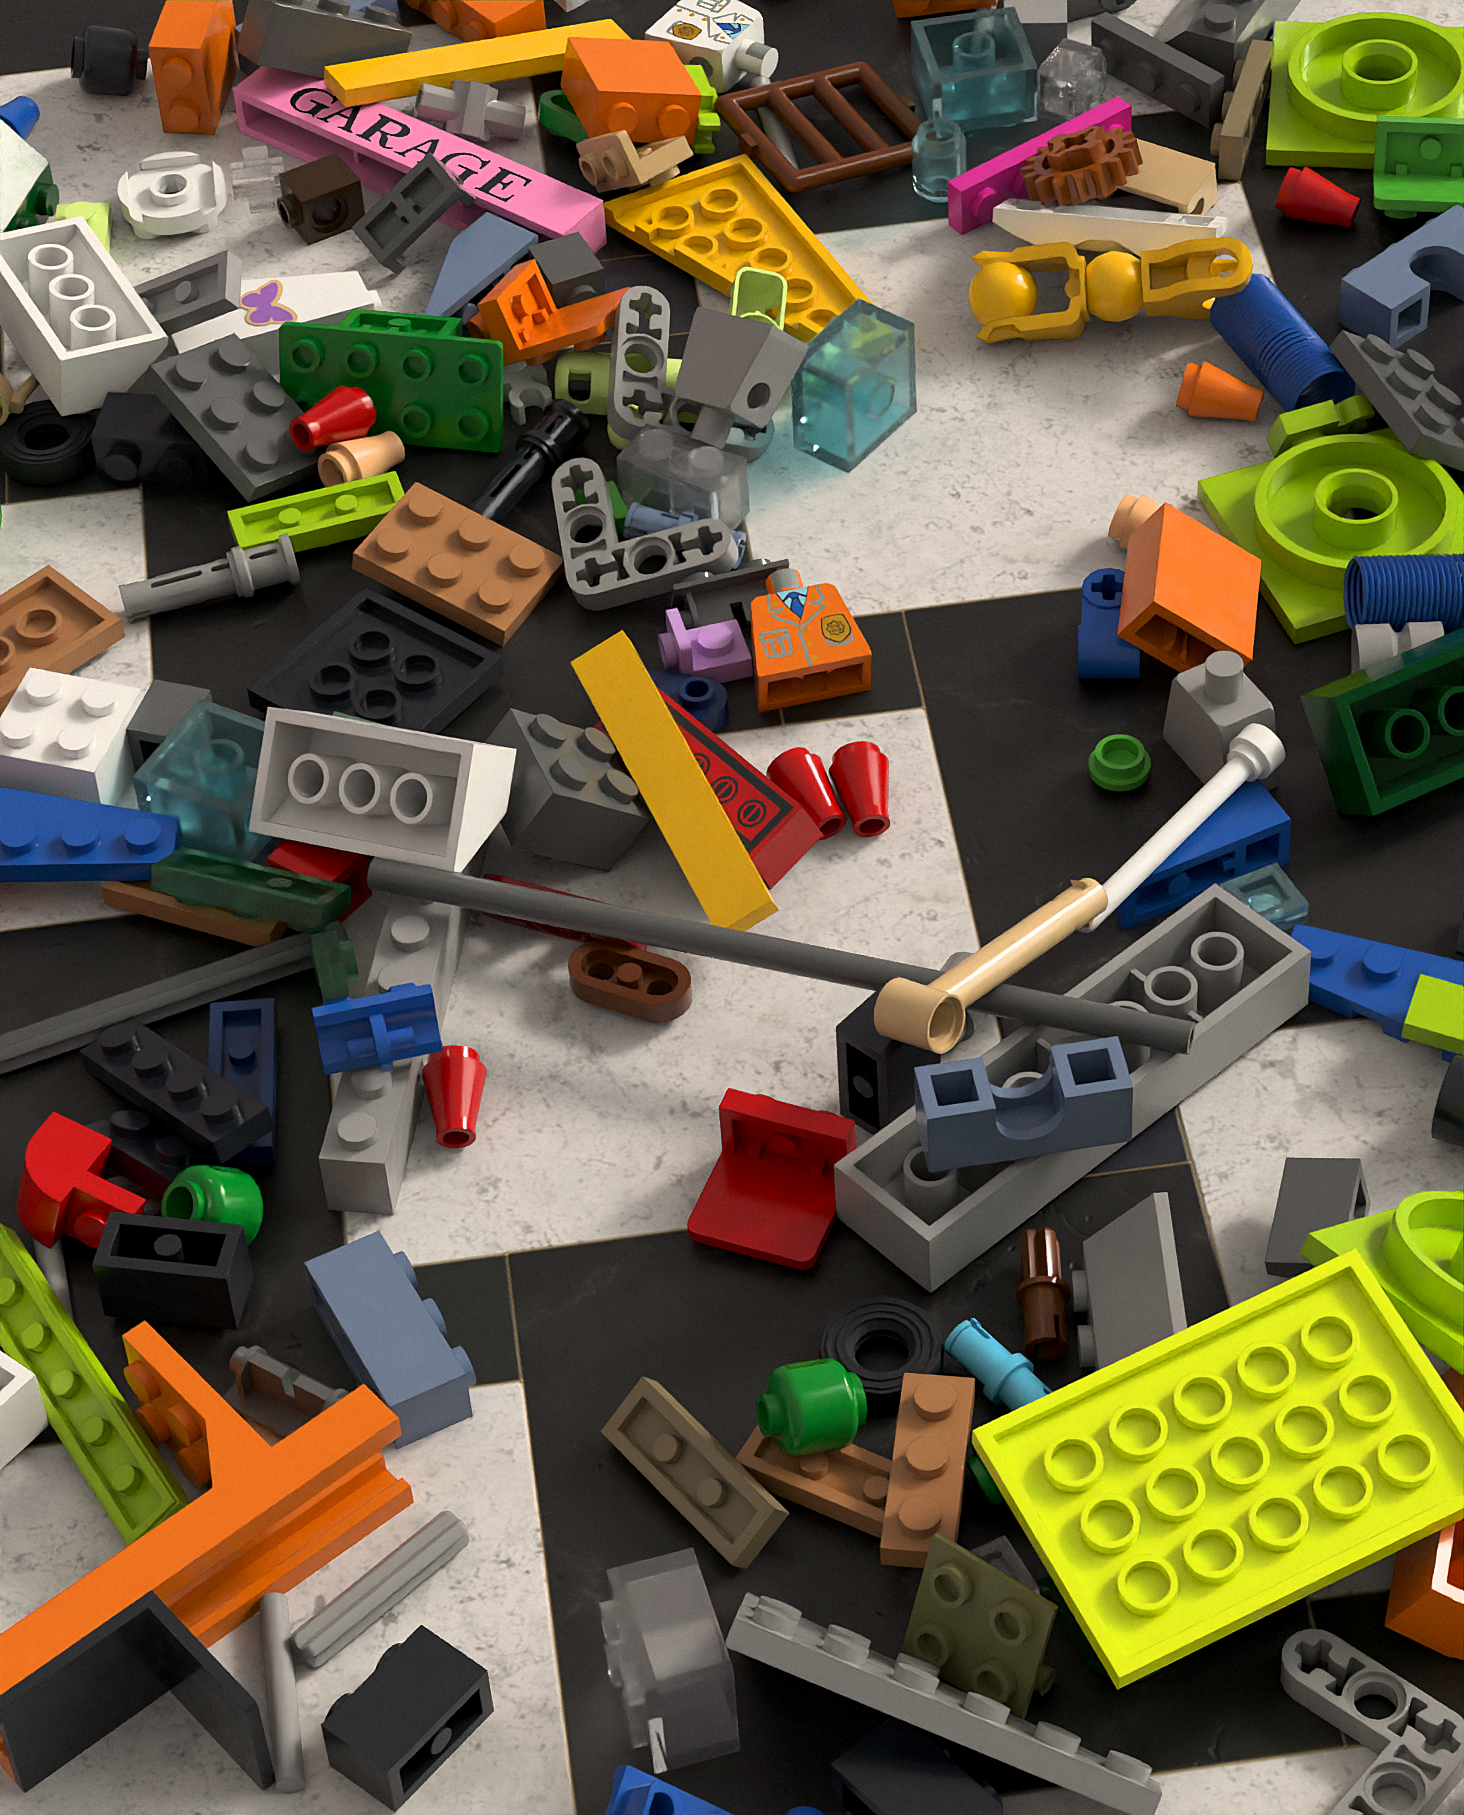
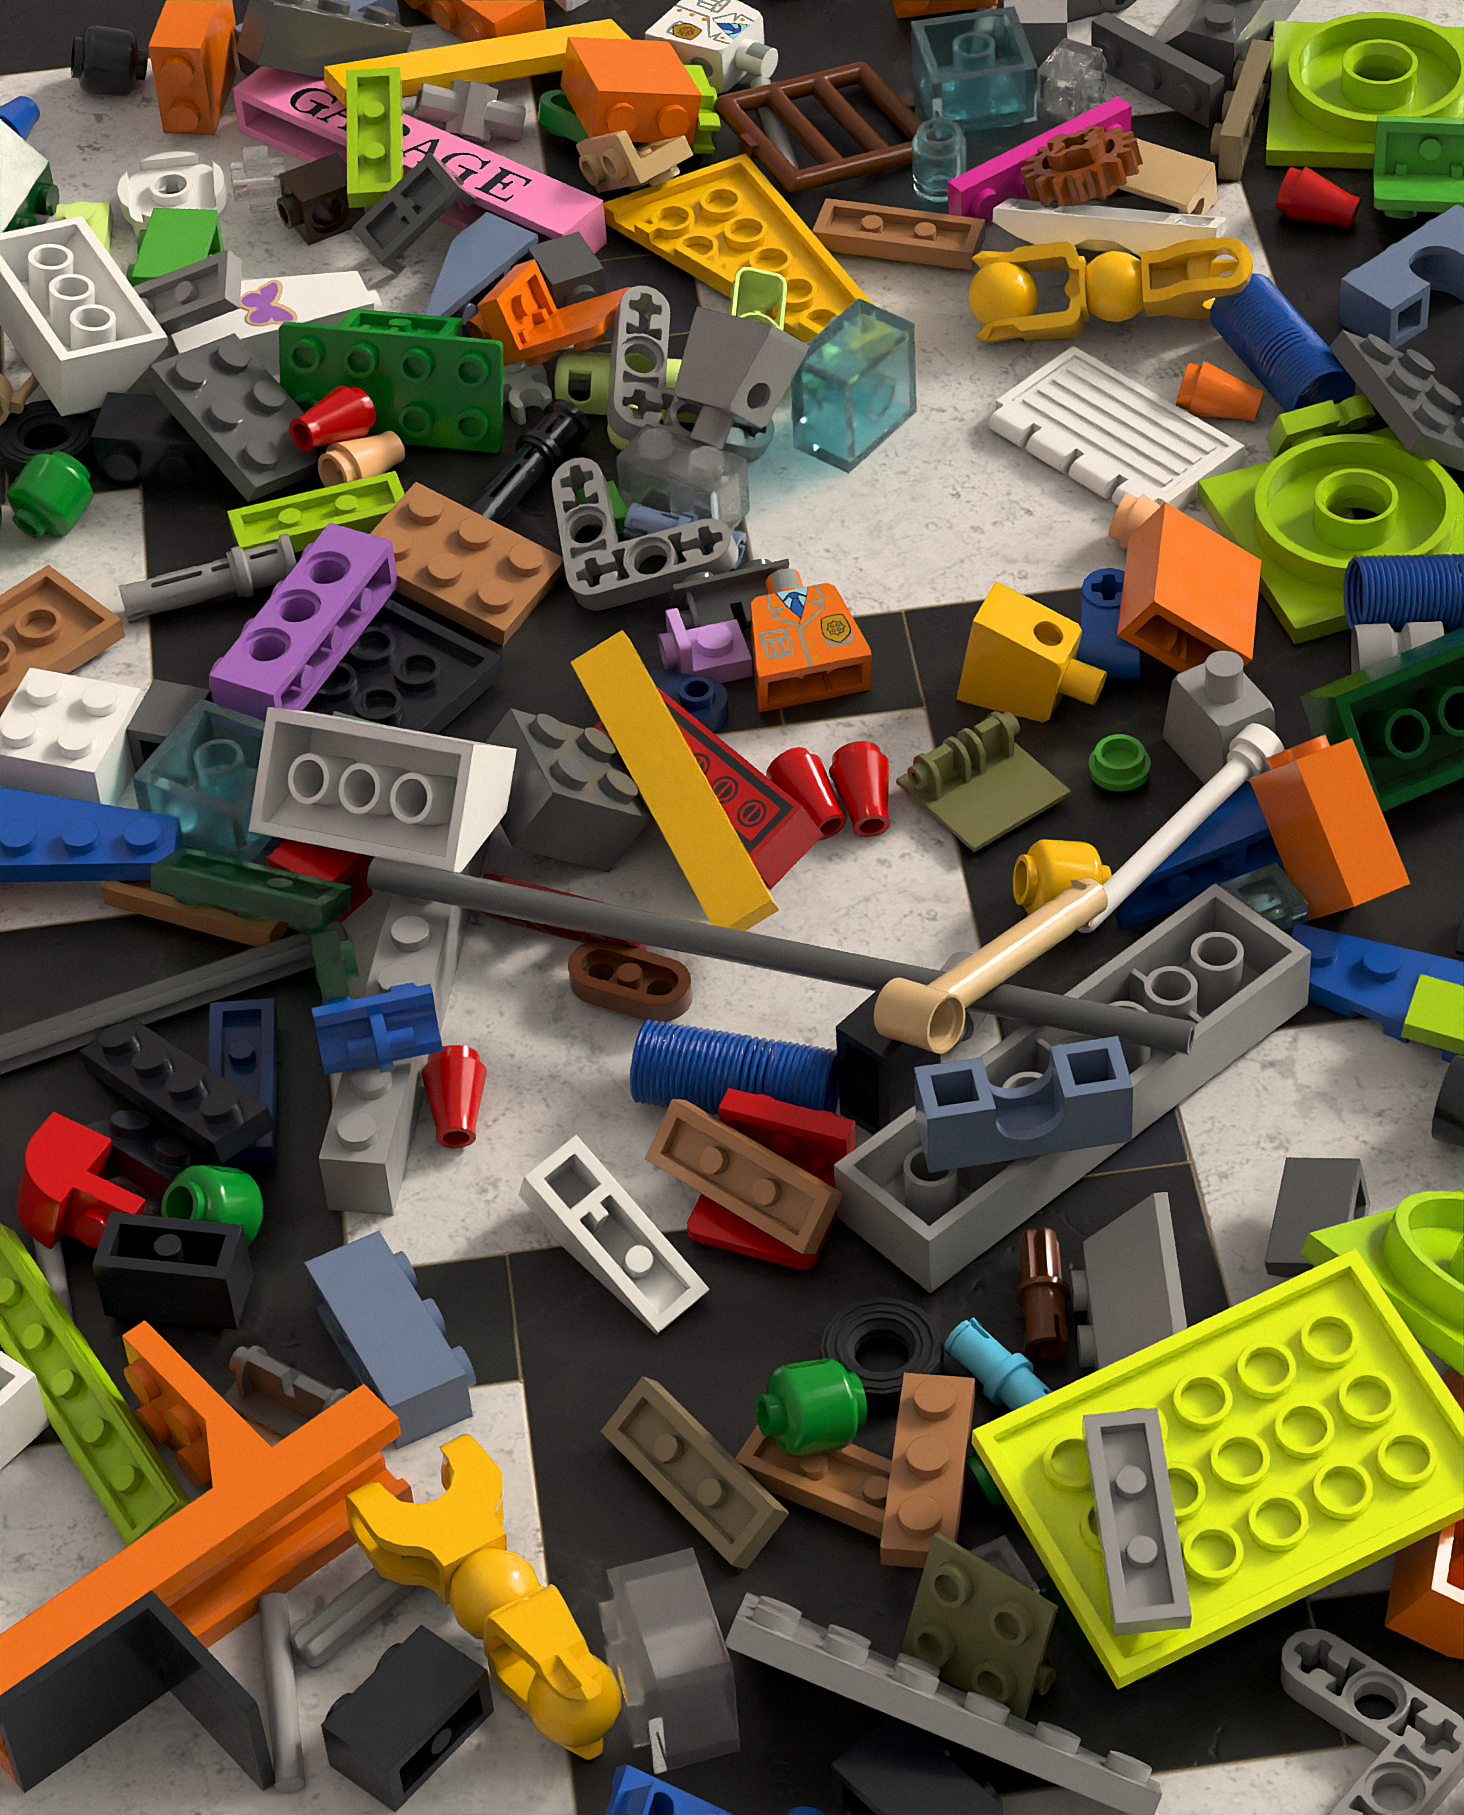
(50, 494): none -> green head
(174, 241): none -> bright green brick
(306, 624): none -> medium lavender brick
(373, 134): none -> lime plate
(463, 1557): none -> yellow piece
(611, 1235): none -> white slope
(704, 1063): none -> blue piece
(744, 1176): none -> medium nougat plate
(899, 234): none -> medium nougat plate
(982, 782): none -> olive hinge
(1024, 658): none -> yellow torso
(1051, 867): none -> yellow head
(1112, 432): none -> white hinge
(1136, 1522): none -> light grey plate
(1328, 826): none -> orange brick

